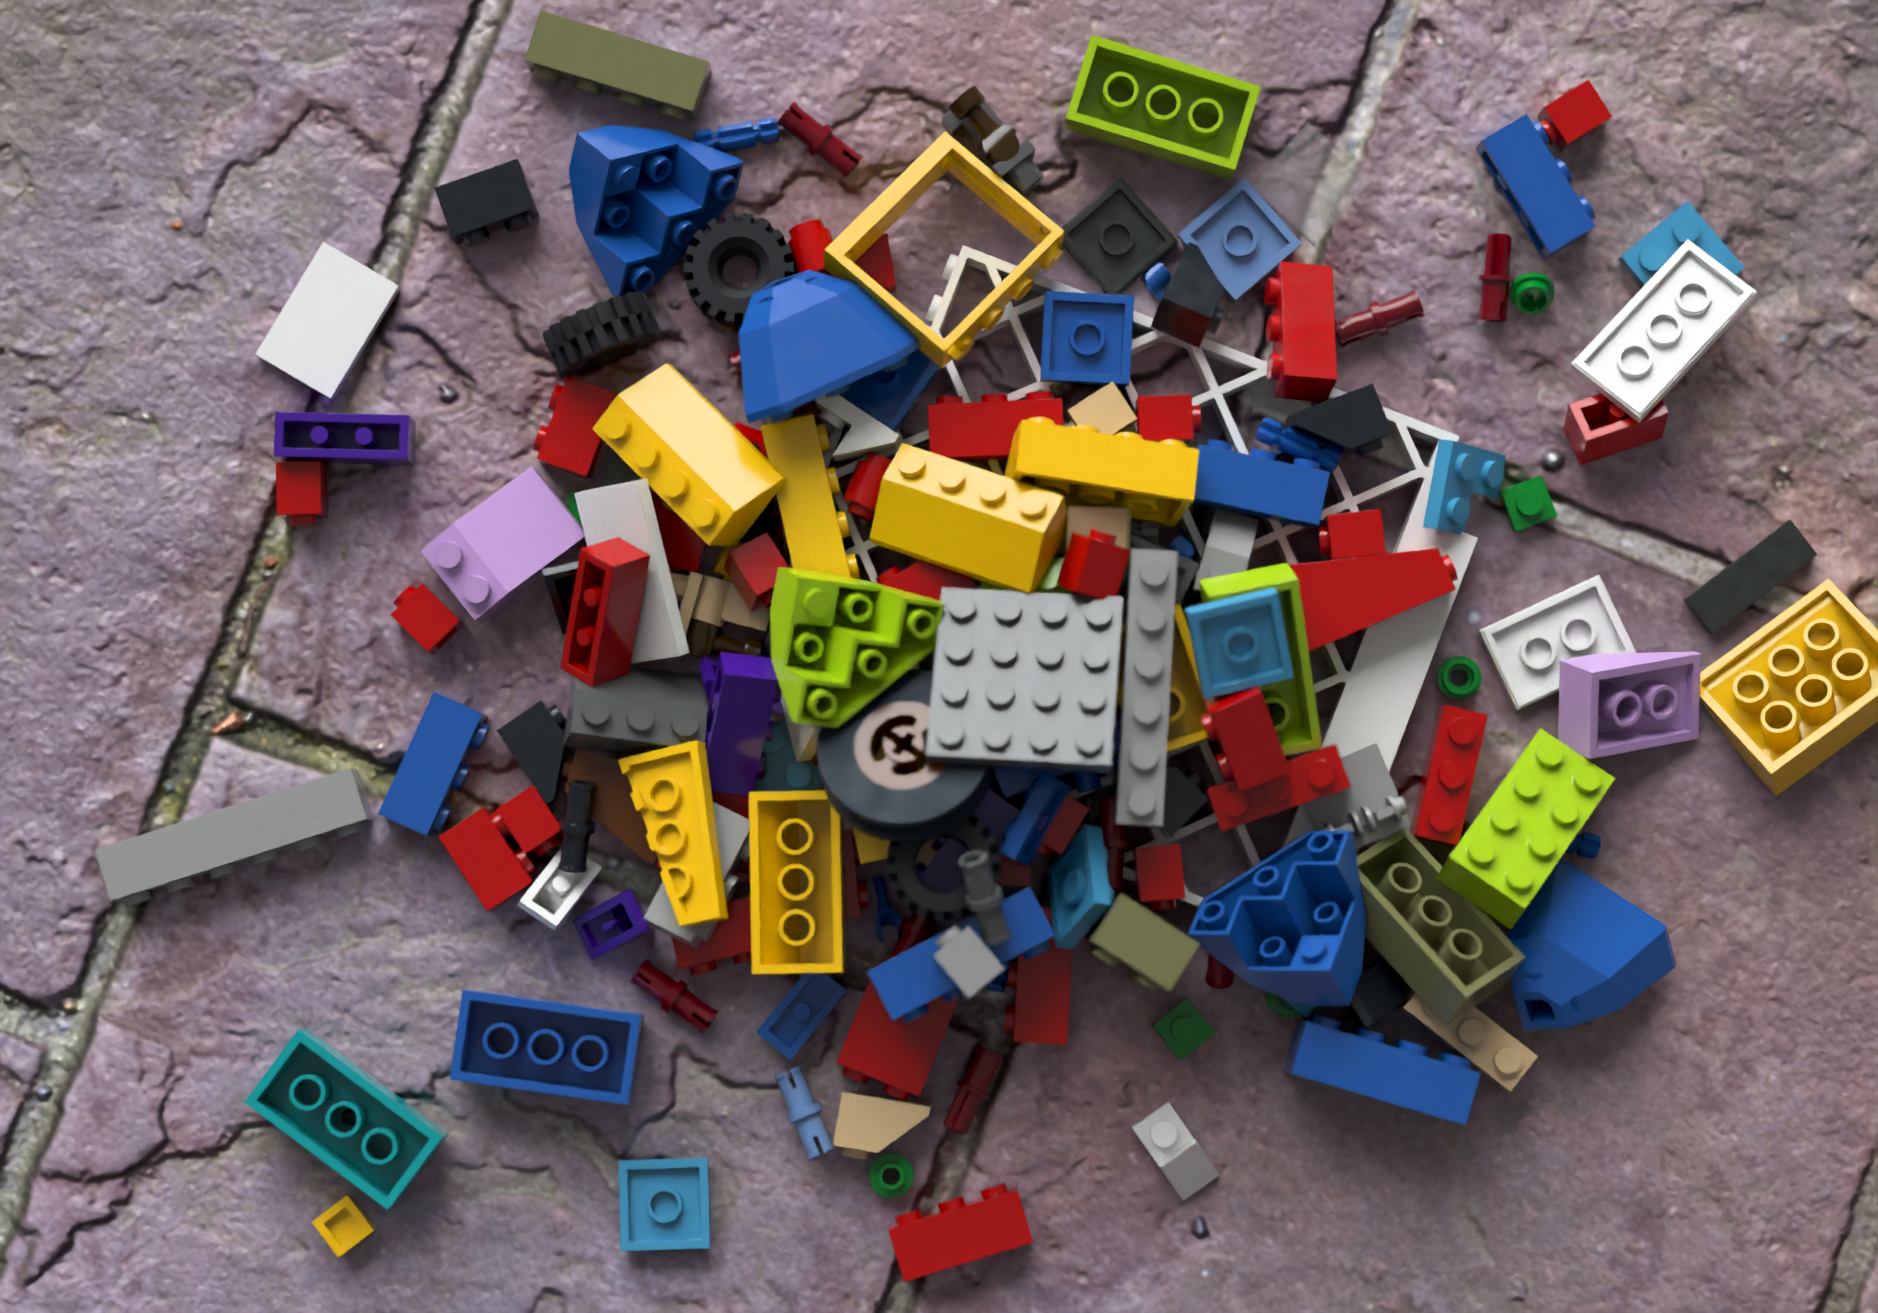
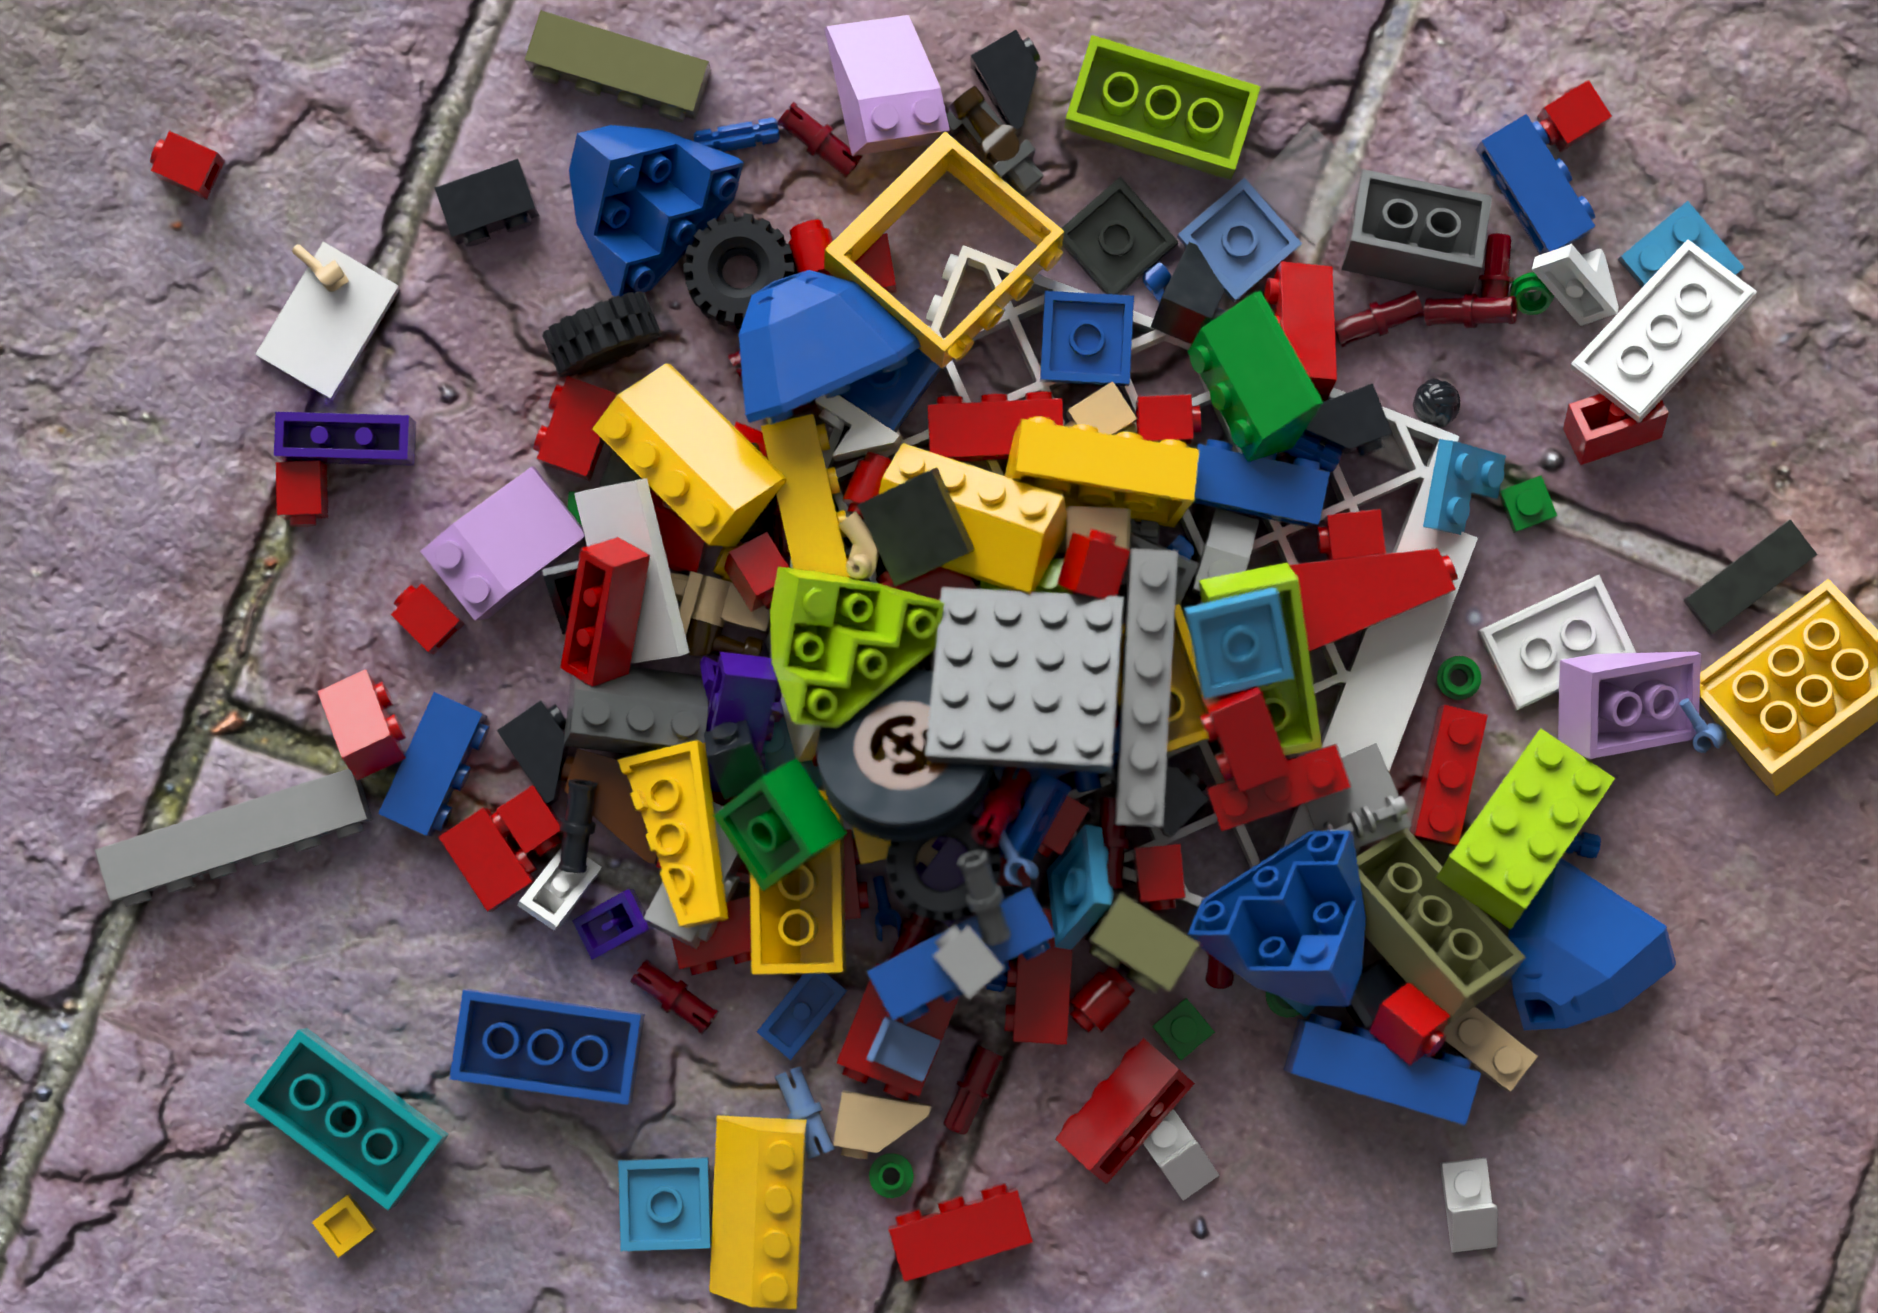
(186, 164): none -> red brick
(330, 275): none -> tan hand
(362, 724): none -> brick
(733, 757): none -> black brick
(758, 1210): none -> yellow slope
(779, 823): none -> green slope
(864, 552): none -> tan arm
(885, 85): none -> lavender slope
(903, 1049): none -> medium blue bracket
(916, 527): none -> pearl dark grey tile
(1001, 806): none -> dark red pin
(1008, 76): none -> black slope
(1014, 862): none -> medium blue hand
(1101, 1000): none -> red brick
(1124, 1110): none -> red brick
(1255, 378): none -> green slope
(1410, 1024): none -> red brick
(1417, 233): none -> dark grey slope
(1436, 402): none -> black piece
(1469, 1205): none -> white slope
(1470, 310): none -> dark red pin
(1578, 282): none -> white slope
(1703, 730): none -> medium blue hand

